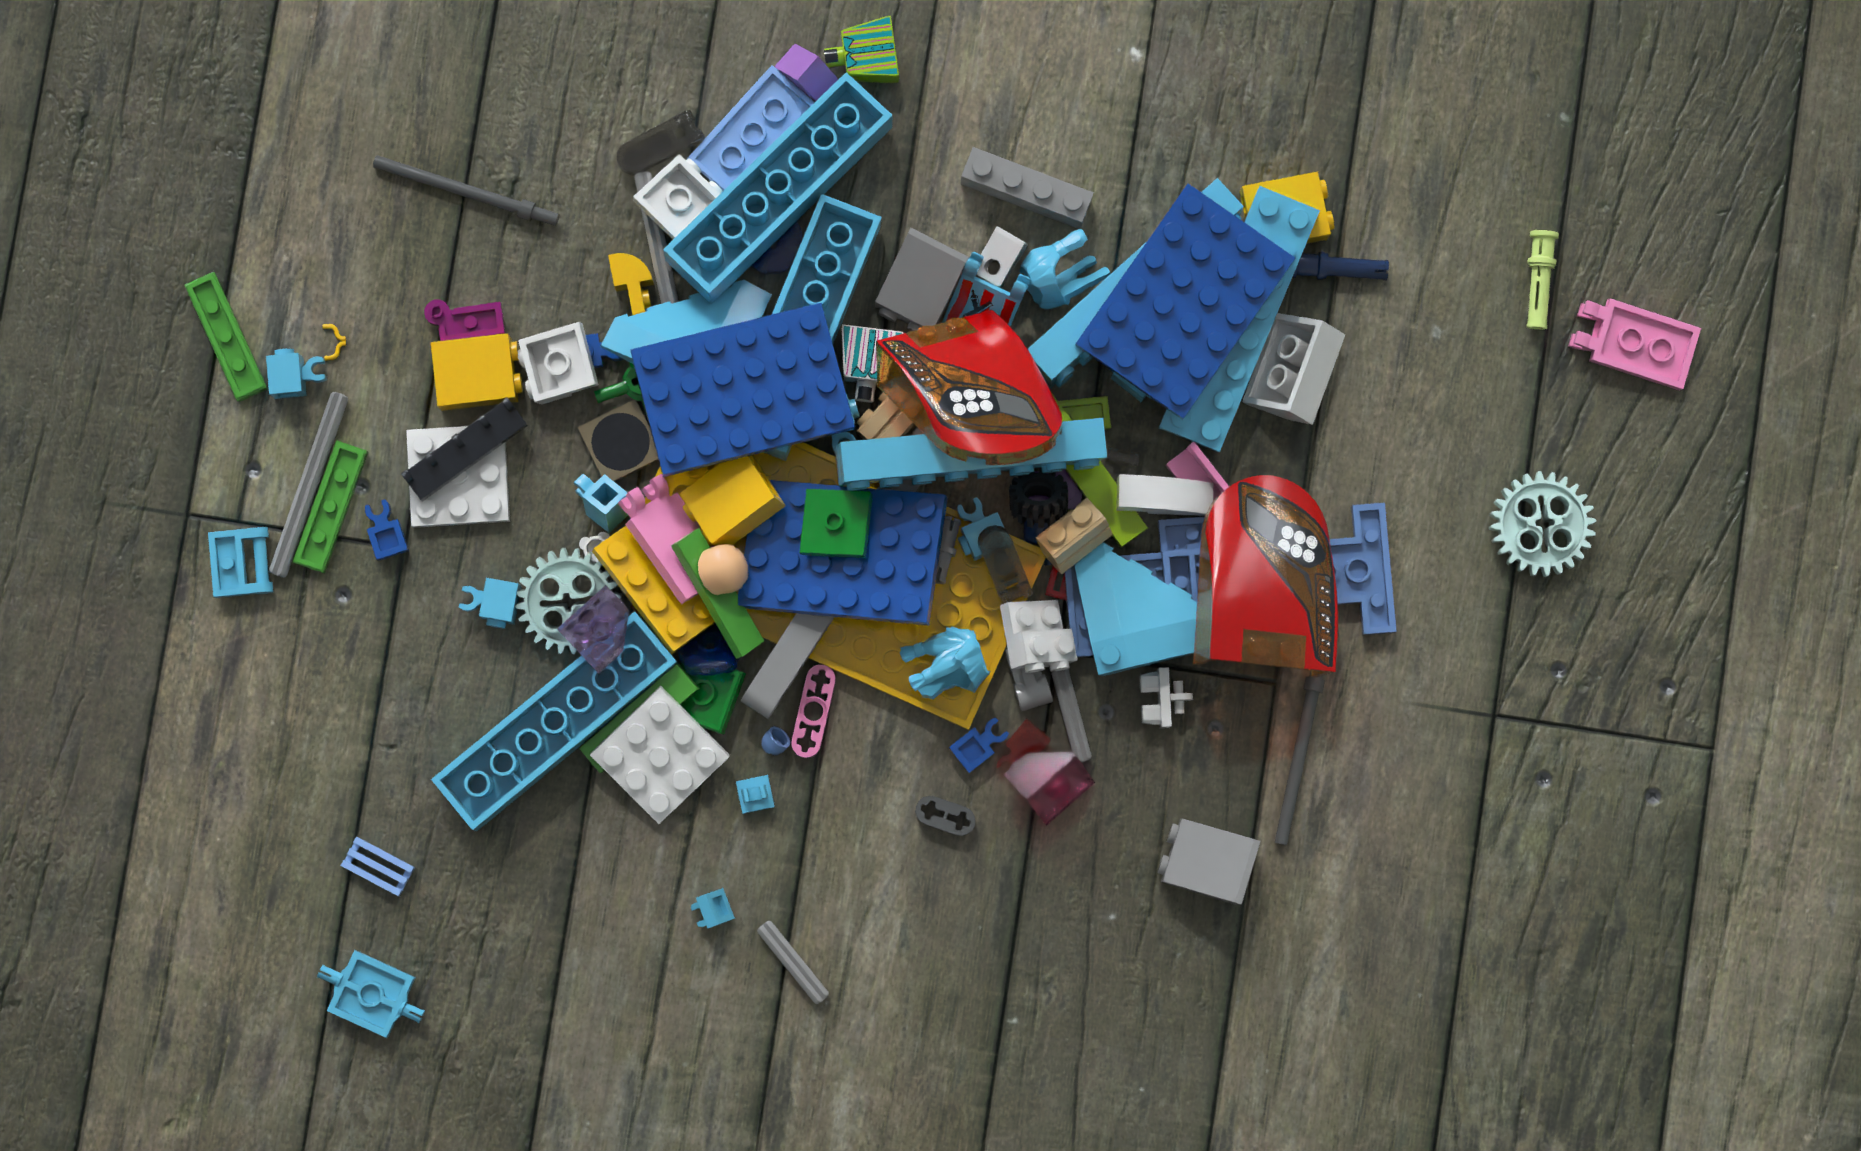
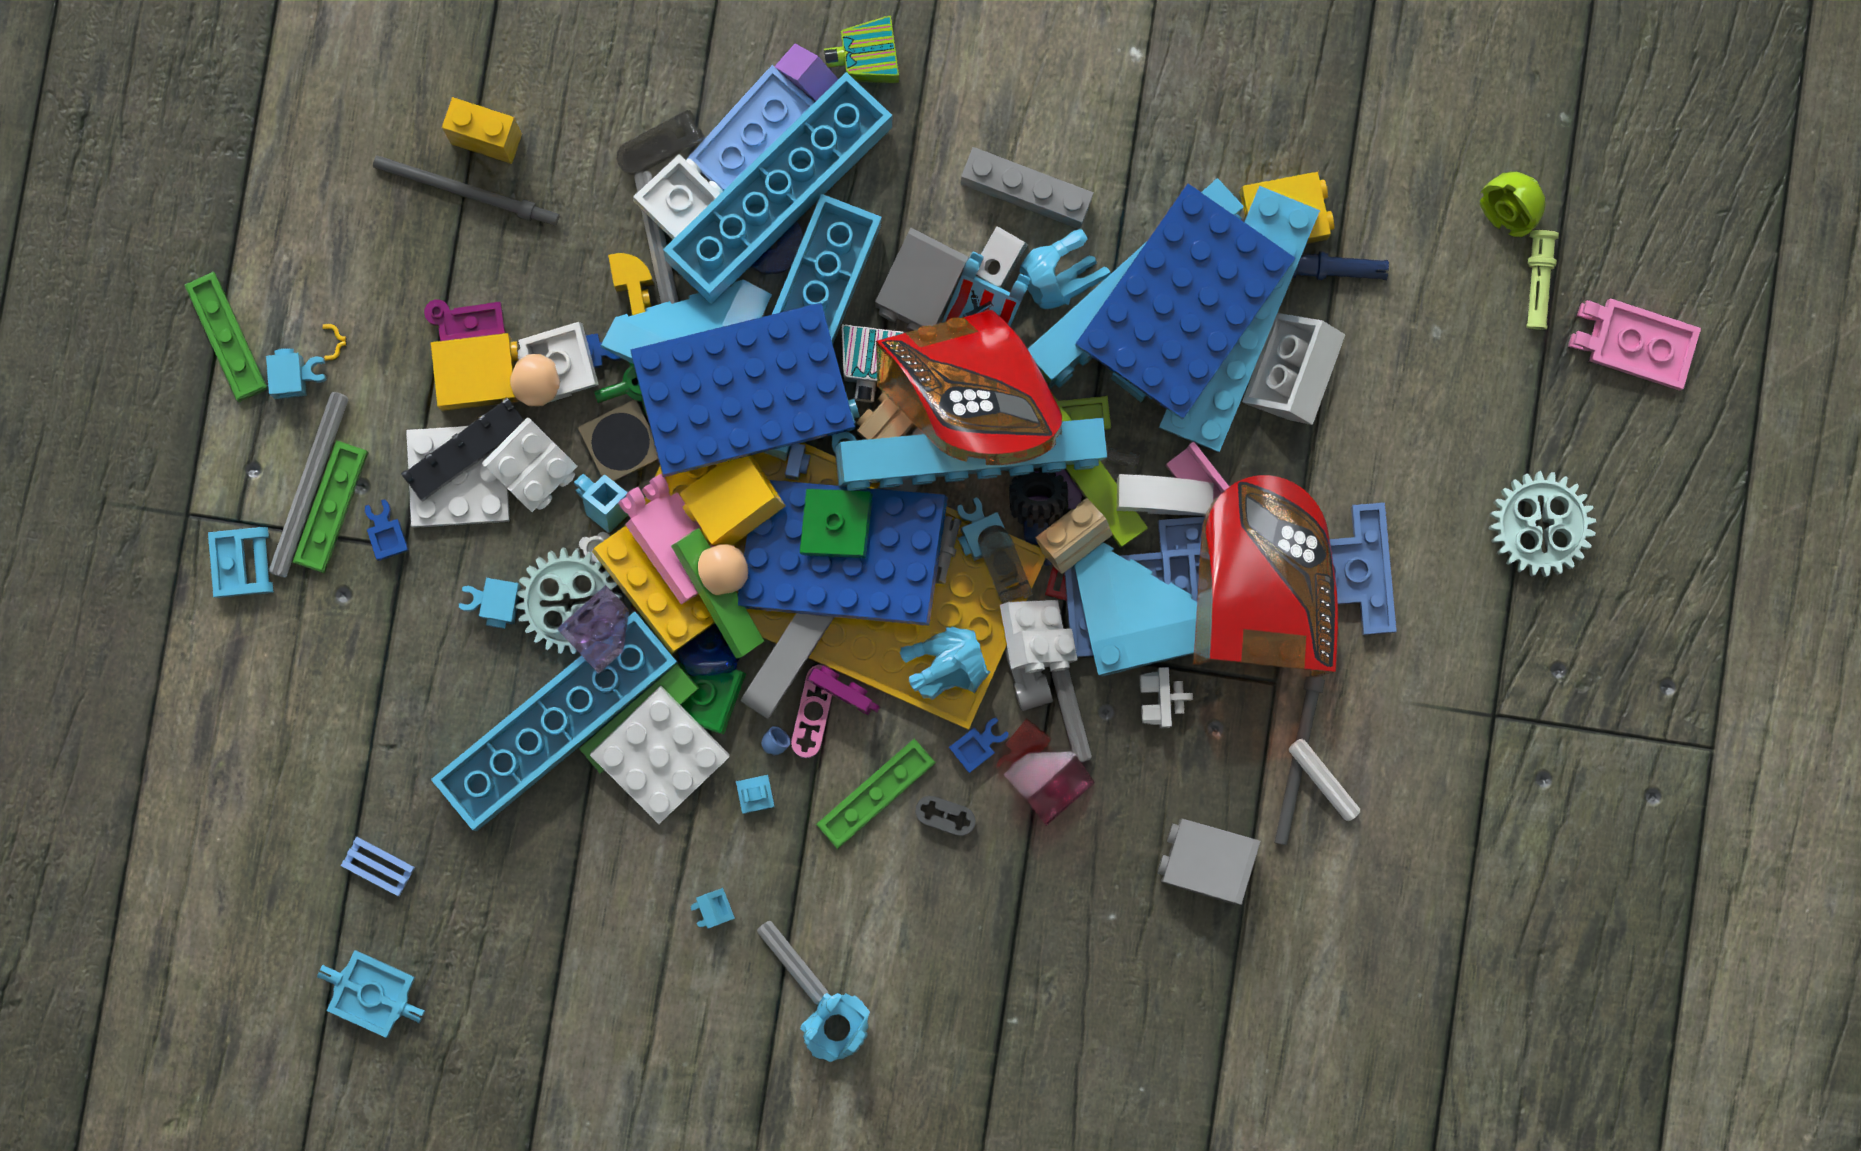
(482, 130): none -> yellow brick
(530, 465): none -> white plate
(535, 380): none -> light nougat hair
(797, 462): none -> medium blue plate
(813, 1027): none -> medium azure piece
(852, 694): none -> magenta hinge
(875, 793): none -> bright green tile
(1324, 779): none -> white axle
(1514, 202): none -> lime cylinder

